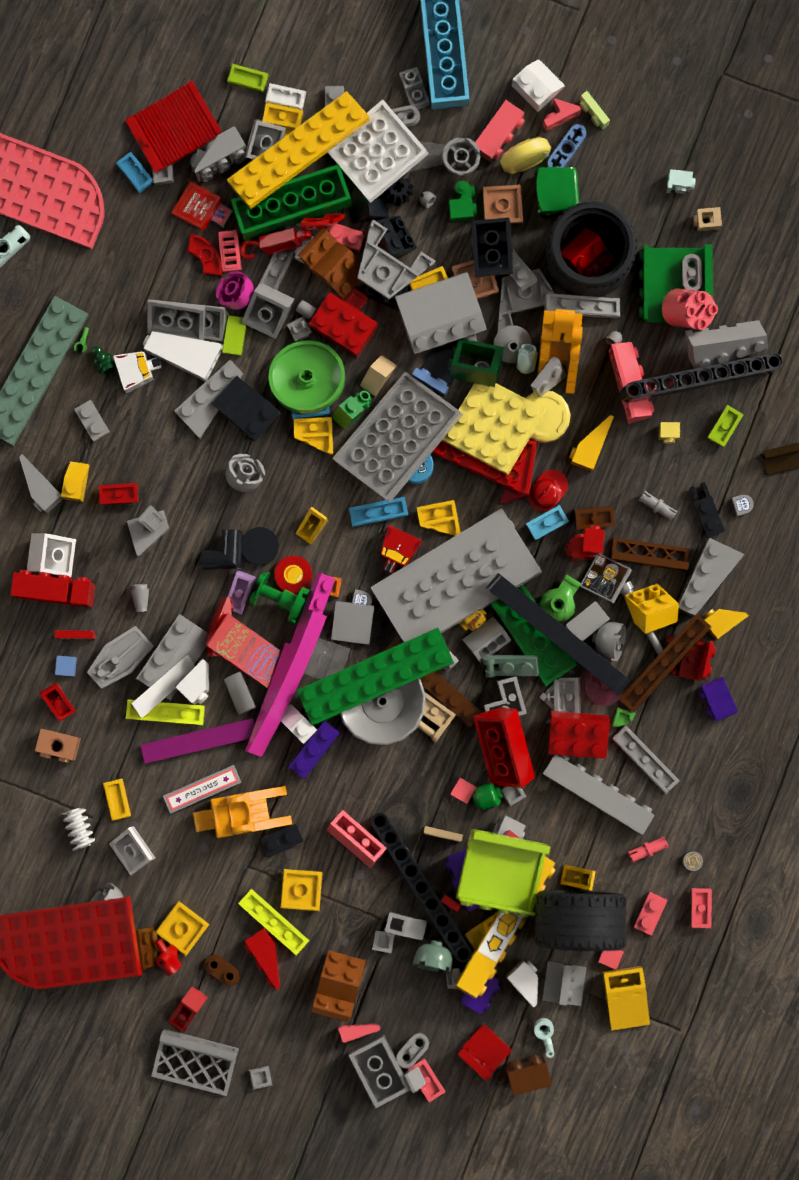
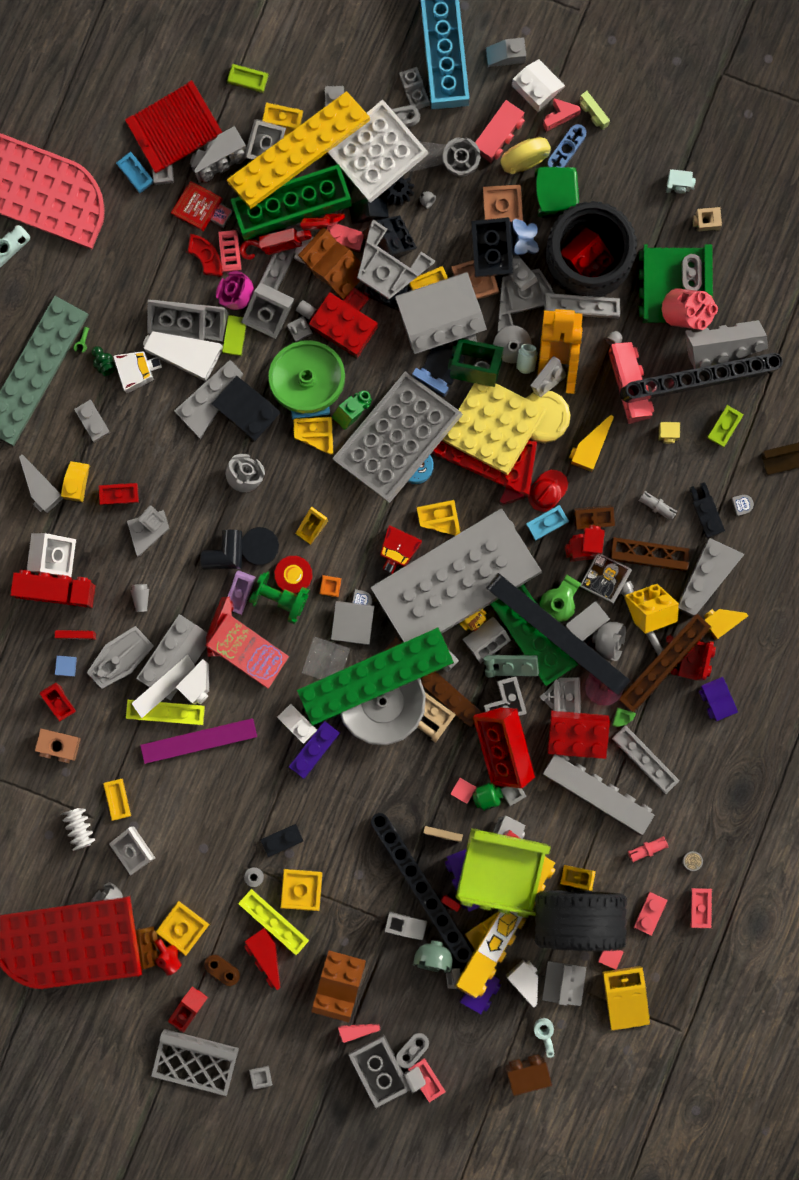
(202, 789): tile -> none
(239, 693): light grey brick -> none
(240, 813): light orange piece -> none
(258, 872): none -> light grey plate
(285, 96): white plate -> none
(291, 665): dark pink slope -> none
(356, 839): coral brick -> none
(377, 375): tan slope -> none
(378, 512): dark azure tile -> none
(383, 941): light grey plate -> none
(462, 209): green brick -> none
(484, 1052): red bracket -> none
(506, 52): none -> light grey slope
(524, 237): none -> medium blue animal

